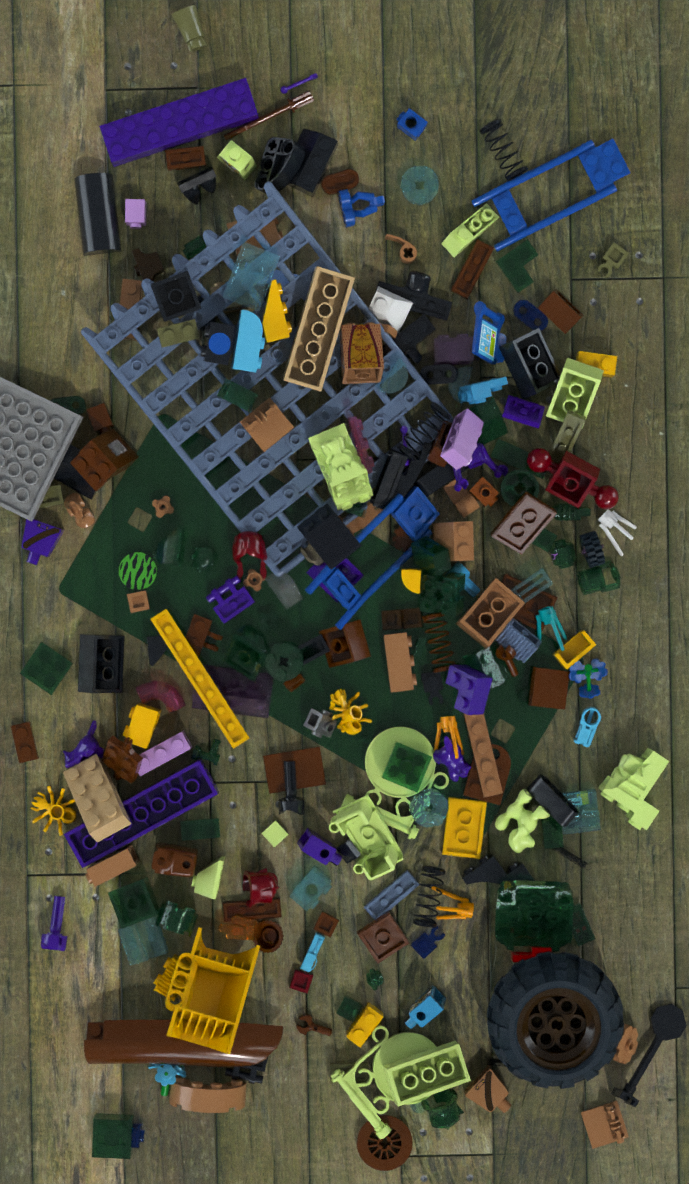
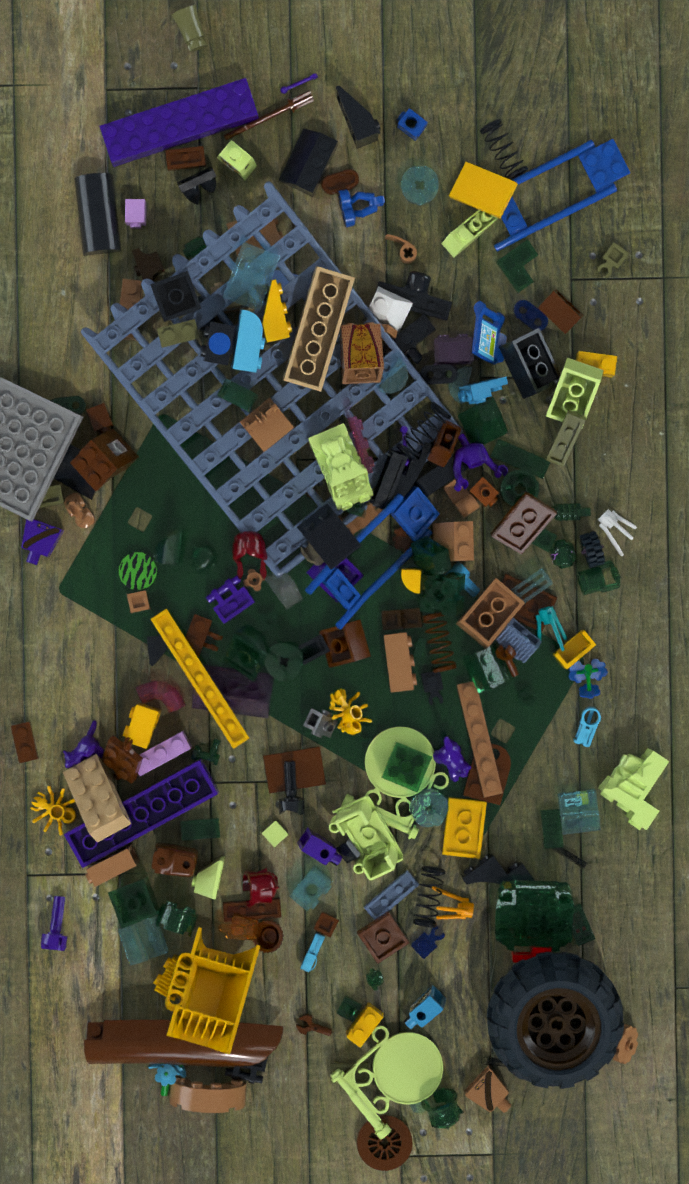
(46, 668): clear green plate -> none
(101, 663): black slope -> none
(112, 1136): clear green brick -> none
(137, 1135): clear blue plate -> none
(158, 503): medium nougat plate -> none
(279, 163): black beam -> none
(294, 683): reddish brown plate -> none
(301, 981): dark red tile -> none
(359, 121): none -> black slope
(426, 1073): yellowish green brick -> none
(449, 725): light orange plant -> none
(462, 439): lavender brick -> none
(472, 269): reddish brown tile -> none
(472, 688): dark purple brick -> none
(483, 190): none -> yellow tile
(523, 411): dark purple bracket -> none
(526, 819): yellowish green animal -> none
(548, 688): reddish brown tile -> none
(552, 800): black beam -> none
(572, 479): dark red brick -> none
(605, 1124): medium nougat hinge -> none
(667, 1024): black piece -> none

